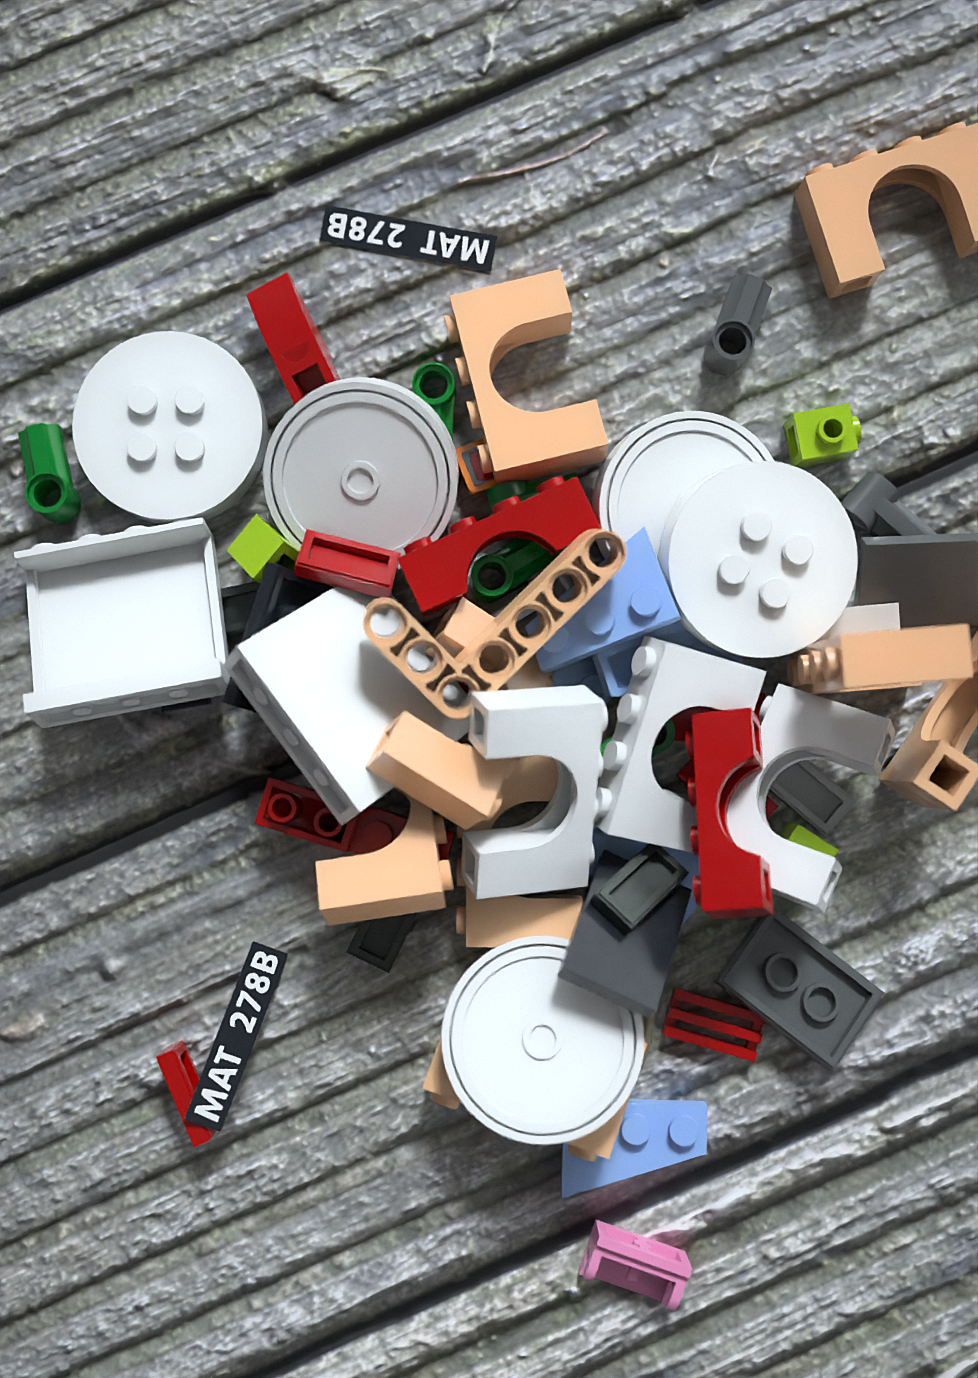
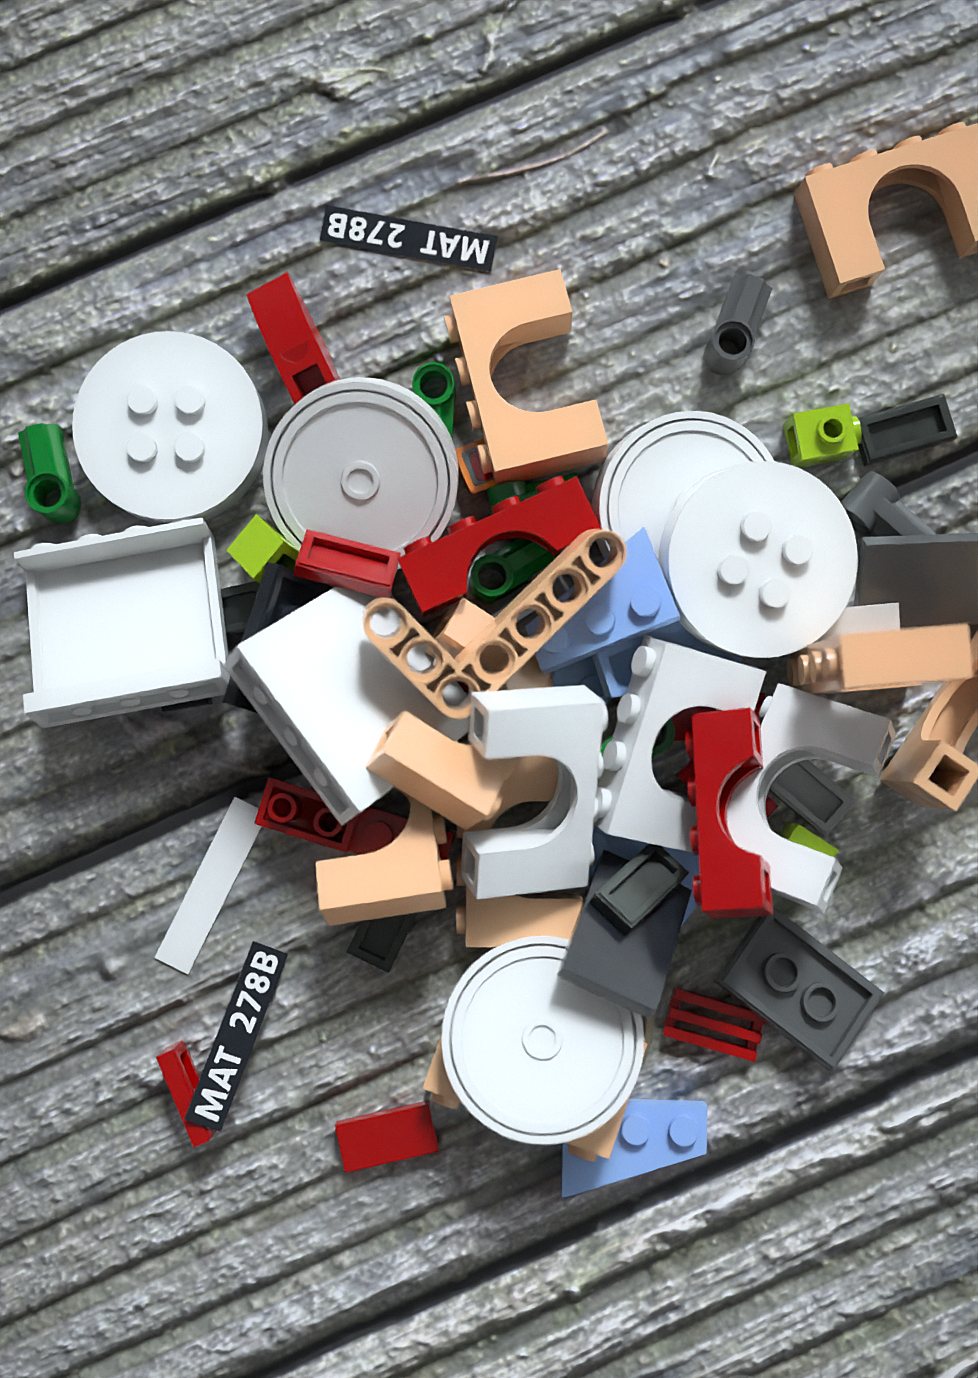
(210, 887): none -> white sticker
(387, 1136): none -> red tile
(636, 1264): bright pink hinge -> none
(906, 429): none -> pearl dark grey tile

